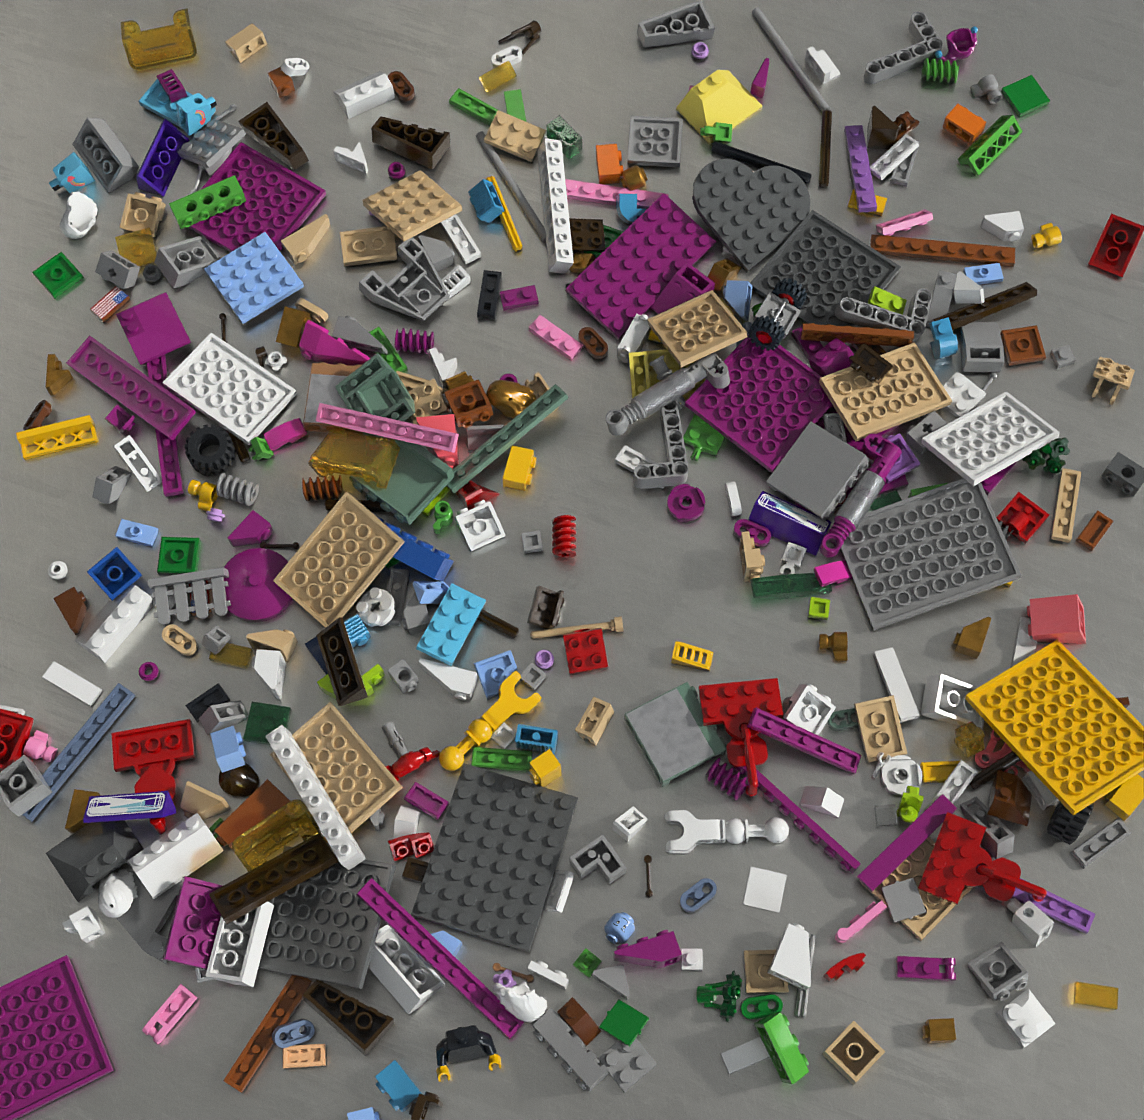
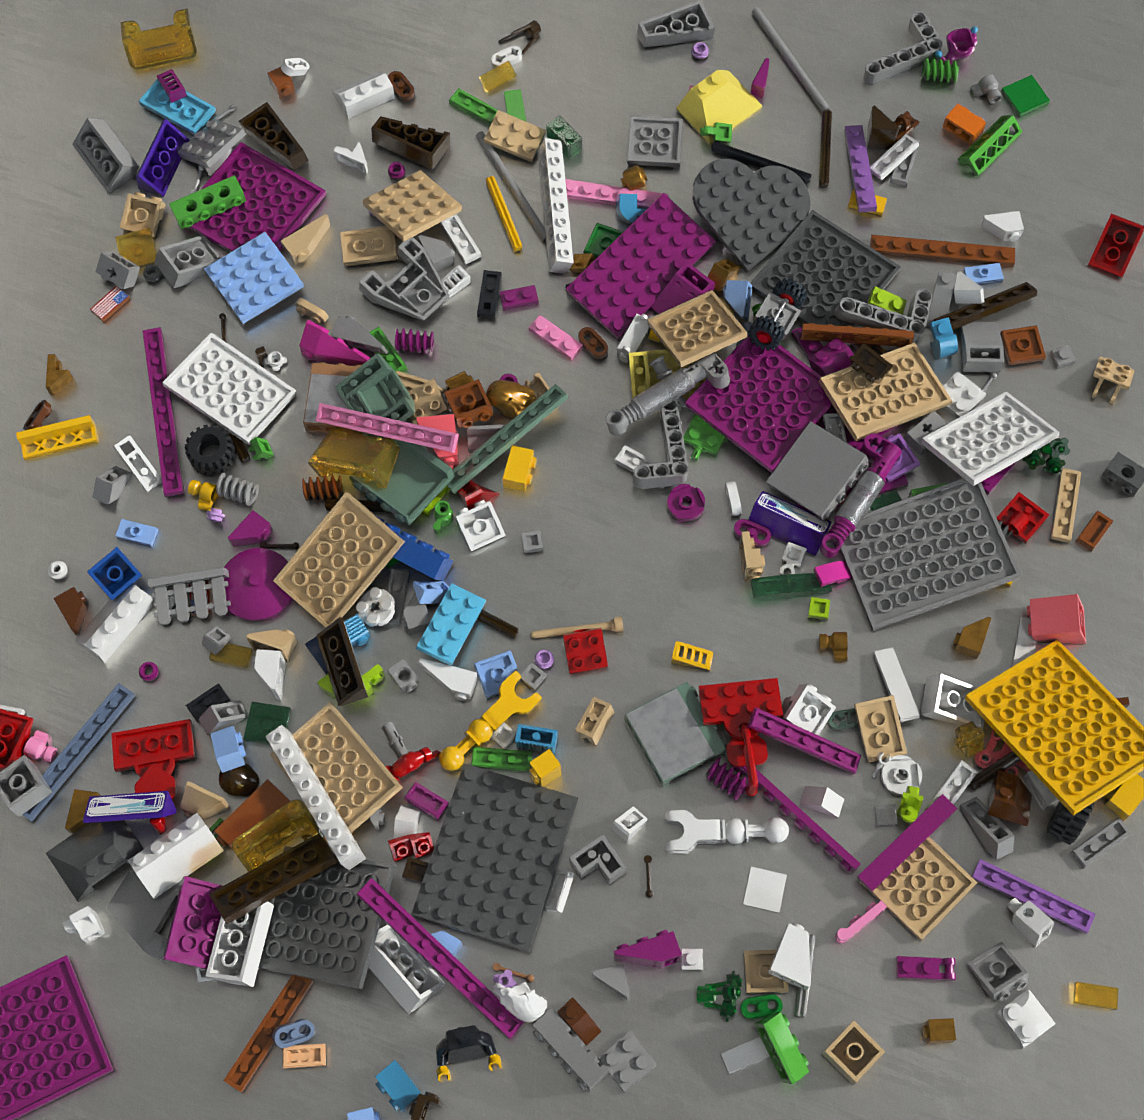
(57, 275): green tile -> none
(71, 174): medium azure torso -> none
(72, 684): white tile -> none
(81, 214): white piece -> none
(117, 890): white piece -> none
(120, 419): magenta bracket -> none
(131, 387): magenta plate -> none
(153, 328): magenta slope -> none
(169, 1013): bright pink plate -> none
(178, 555): green tile -> none
(180, 641): tan plate -> none
(194, 112): medium azure torso -> none
(246, 42): tan hinge -> none
(284, 433): dark pink slope -> none
(292, 326): pearl gold brick -> none
(352, 1019): dark brown wedge -> none
(444, 368): white slope -> none
(485, 201): dark azure brick -> none
(545, 608): dark brown bracket -> none
(557, 978): white plate -> none
(563, 535): red piece -> none
(587, 235): dark brown hinge -> none
(587, 963): bright green tile -> none
(608, 164): orange brick -> none
(619, 928): light blue head -> none
(624, 1022): green piece -> none
(697, 895): sand blue plate -> none
(821, 65): white panel -> none
(852, 962): red slope -> none
(903, 900): light grey piece -> none
(904, 223): bright pink plate -> none
(937, 771): yellow tile -> none
(955, 864): red plate -> none
(1050, 236): yellow piece -> none

